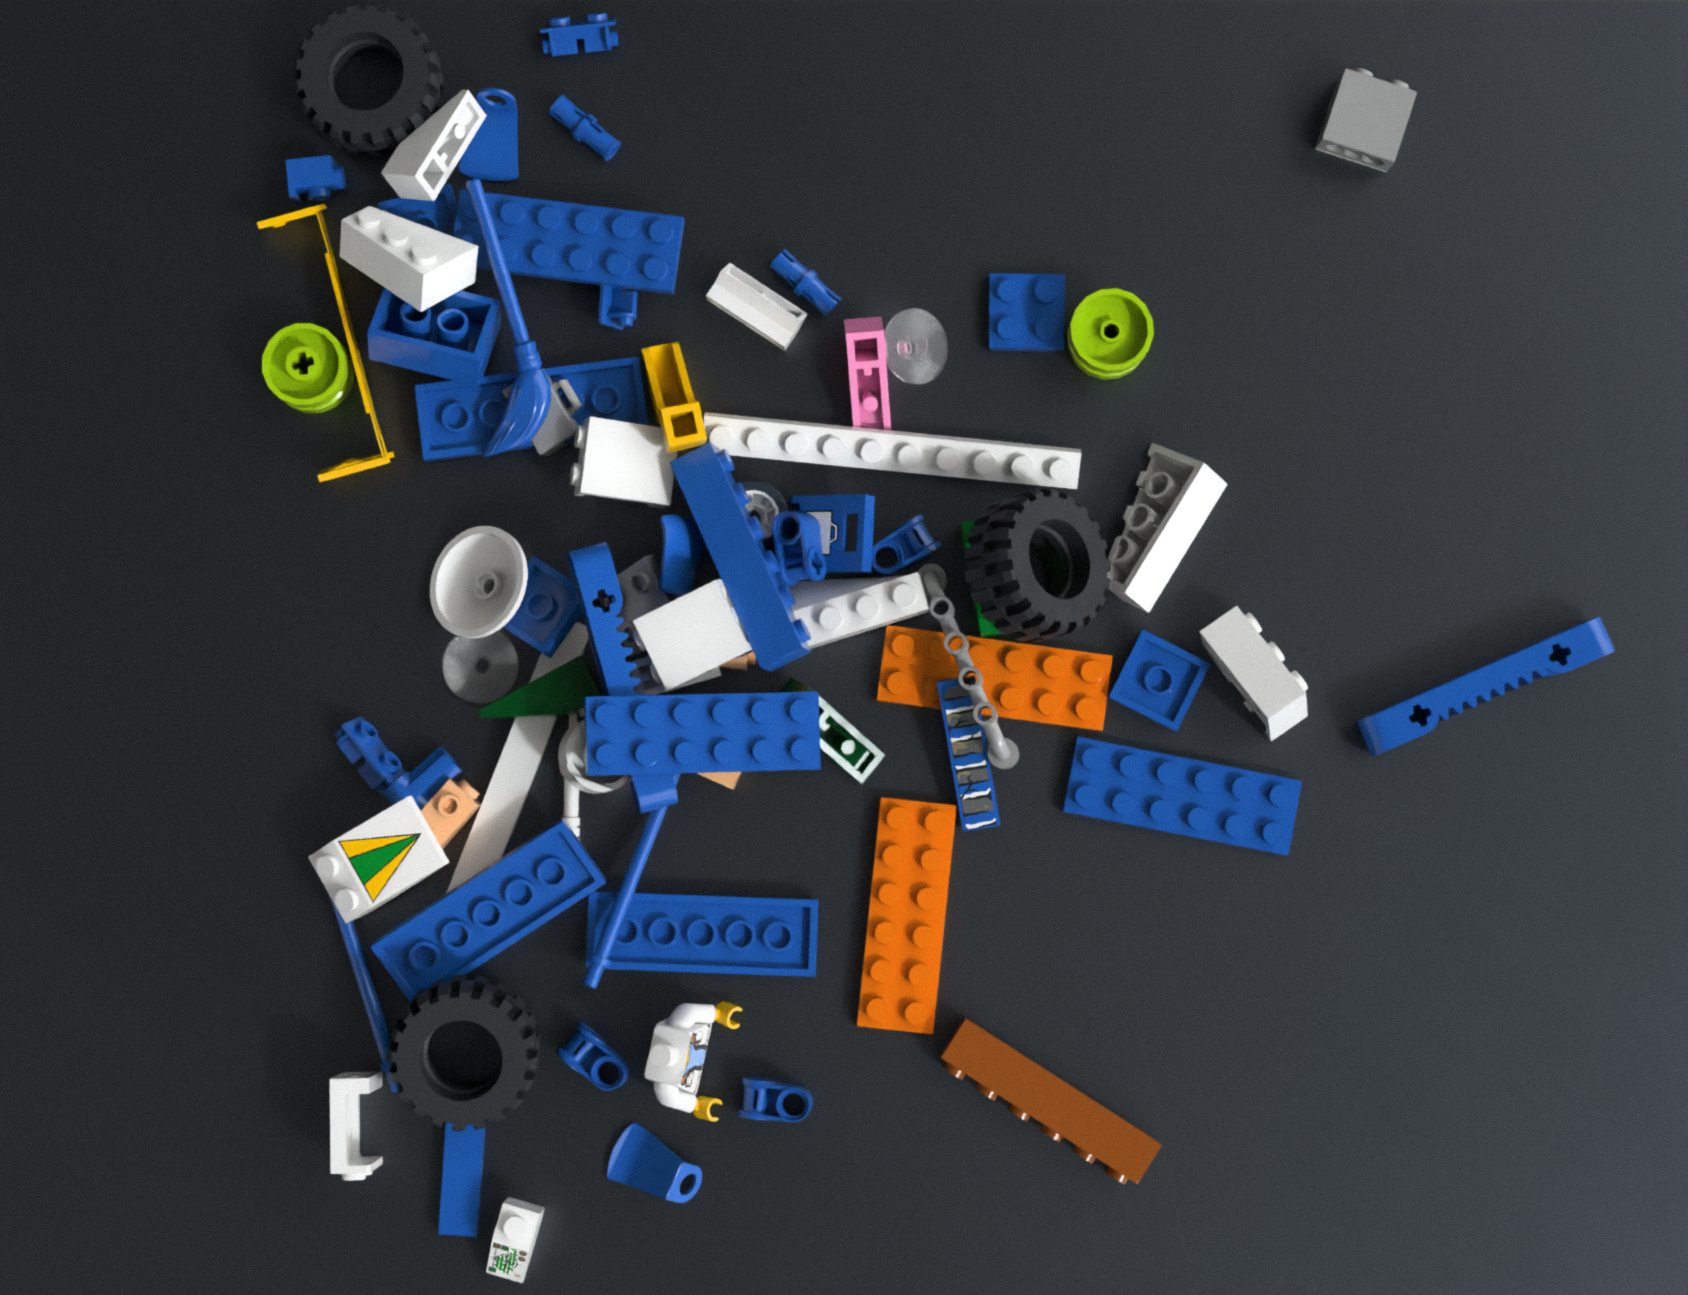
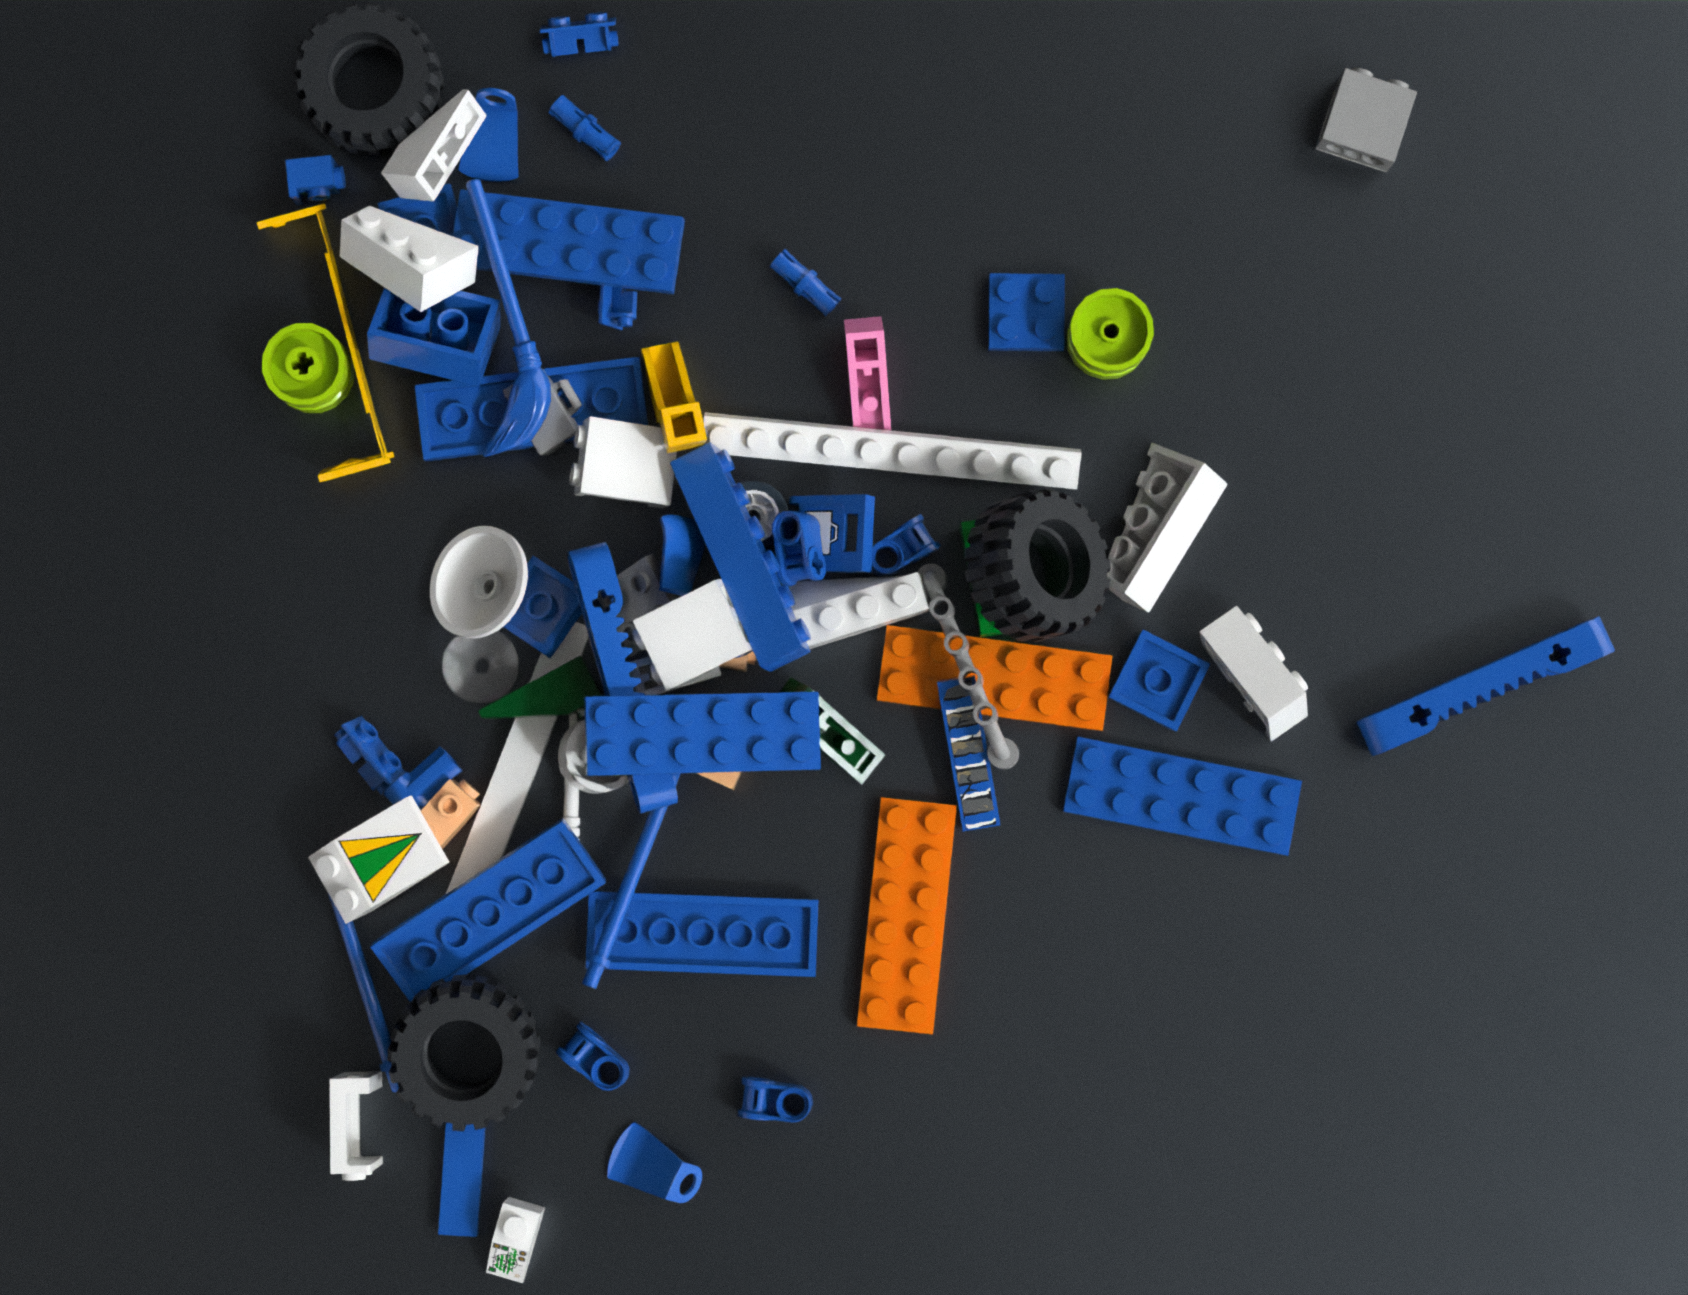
(680, 1052): white torso -> none
(756, 306): white piece -> none
(926, 342): clear dish -> none
(1049, 1100): dark orange brick -> none

